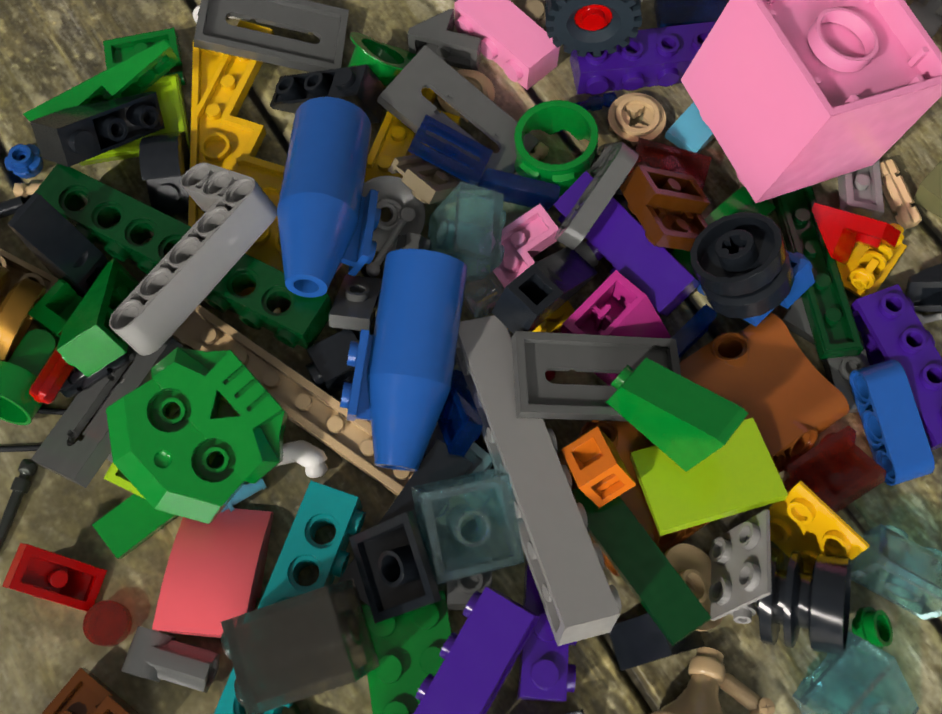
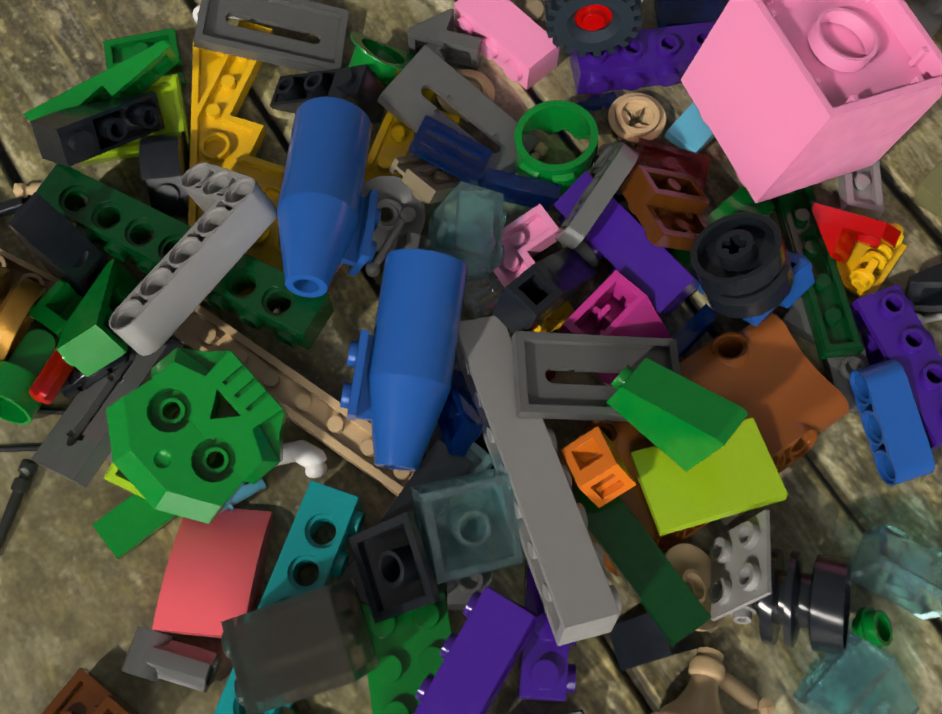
(29, 166): blue plate -> none
(54, 577): red slope -> none
(107, 623): clear red tile -> none
(330, 361): black brick -> none
(355, 303): dark grey plate -> none
(812, 528): yellow hinge -> none
(835, 470): clear red bracket -> none
(898, 195): tan axle -> none

